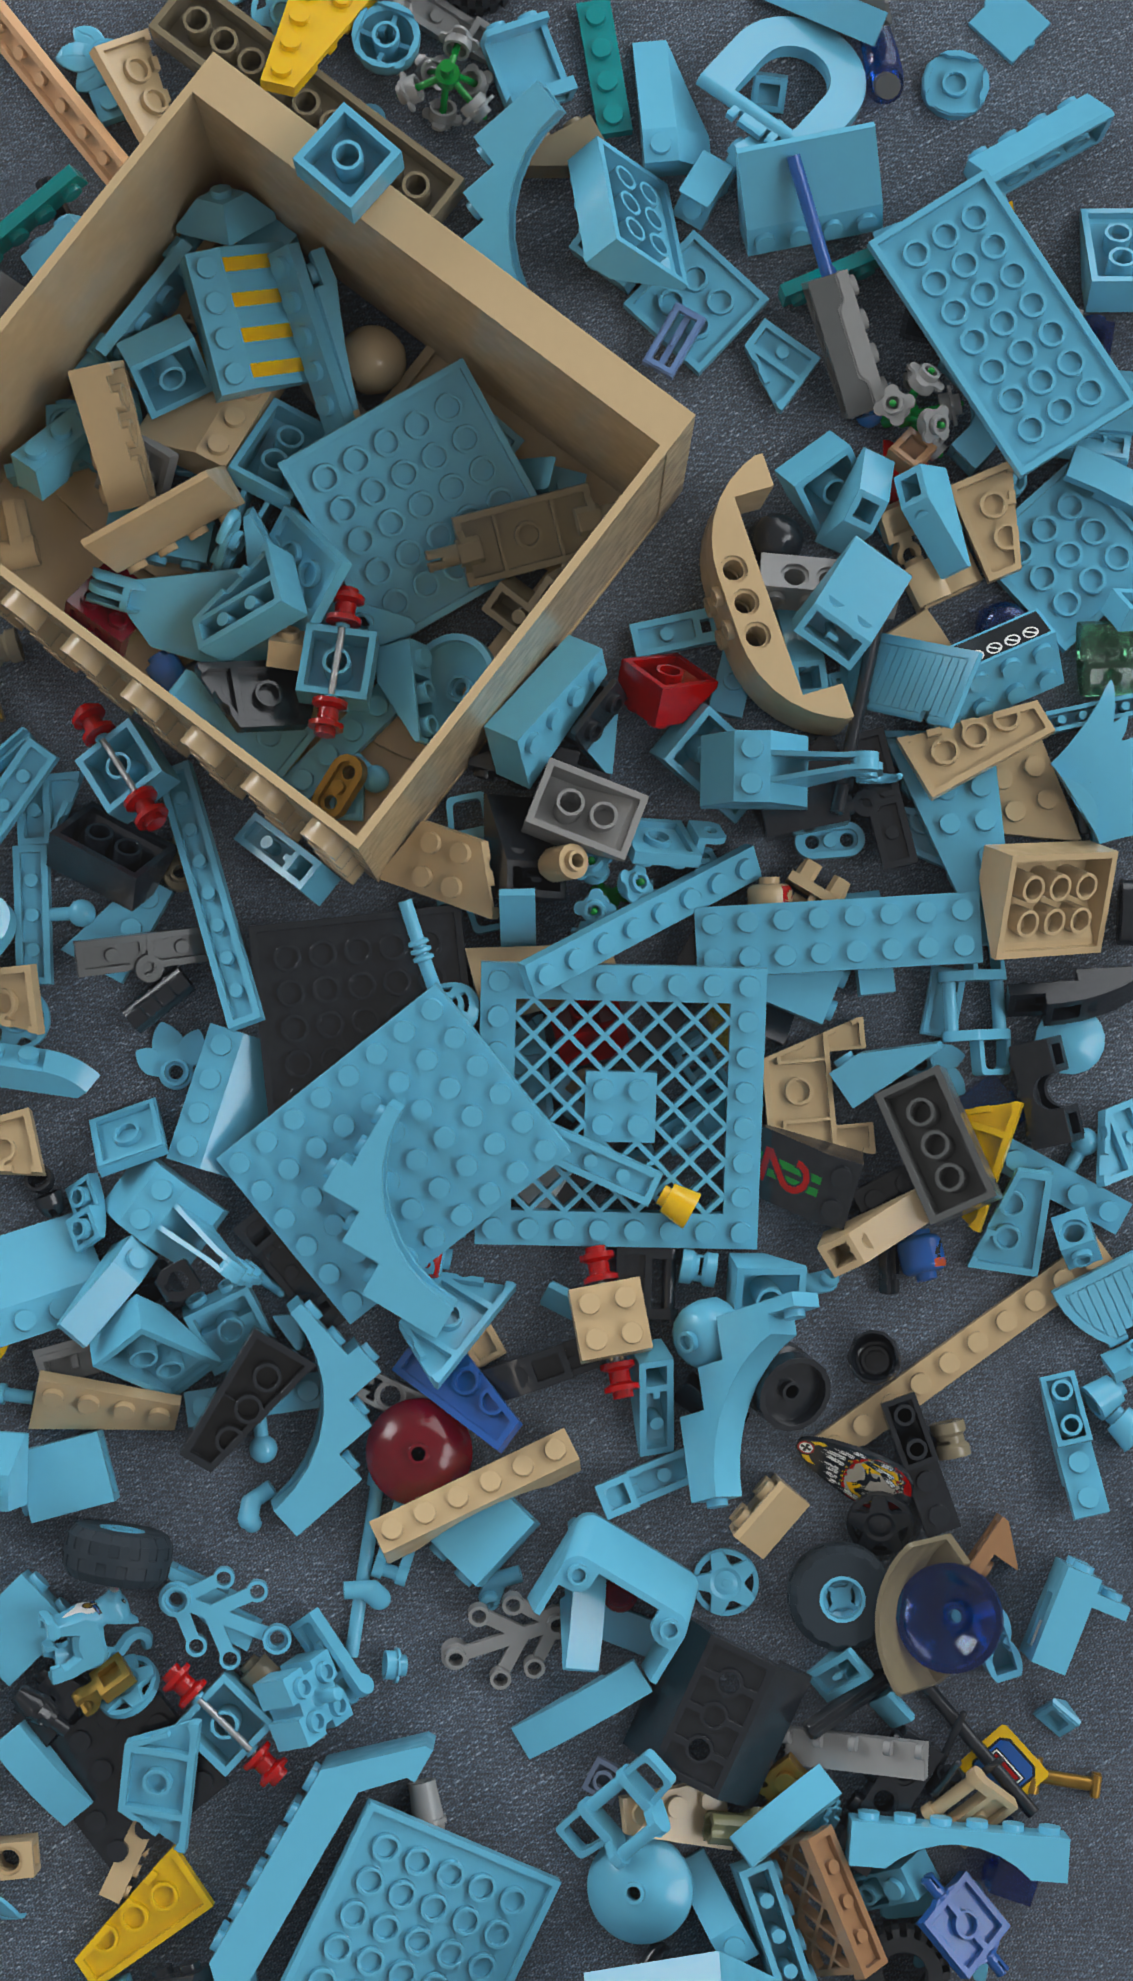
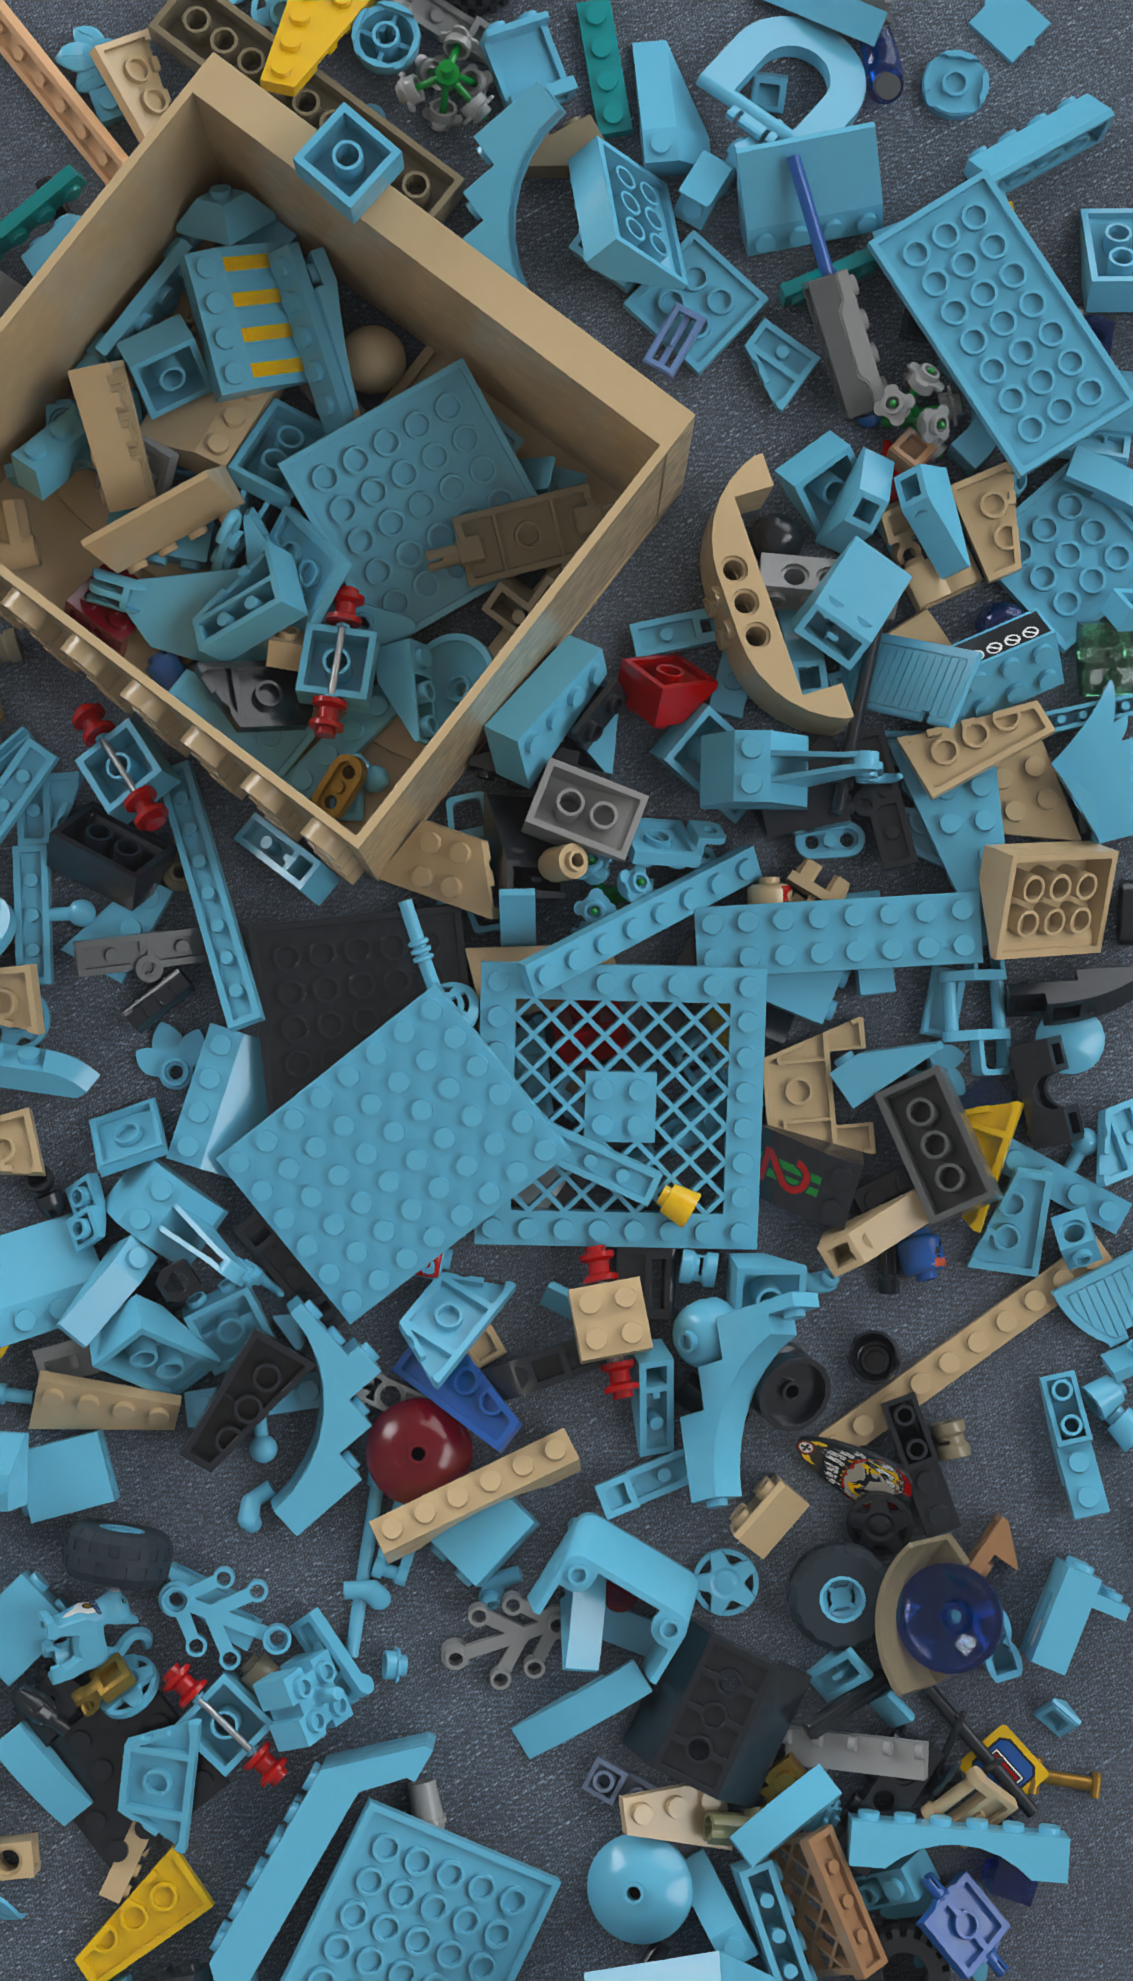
(362, 1183): medium azure arch -> none
(610, 1834): medium azure bar -> none

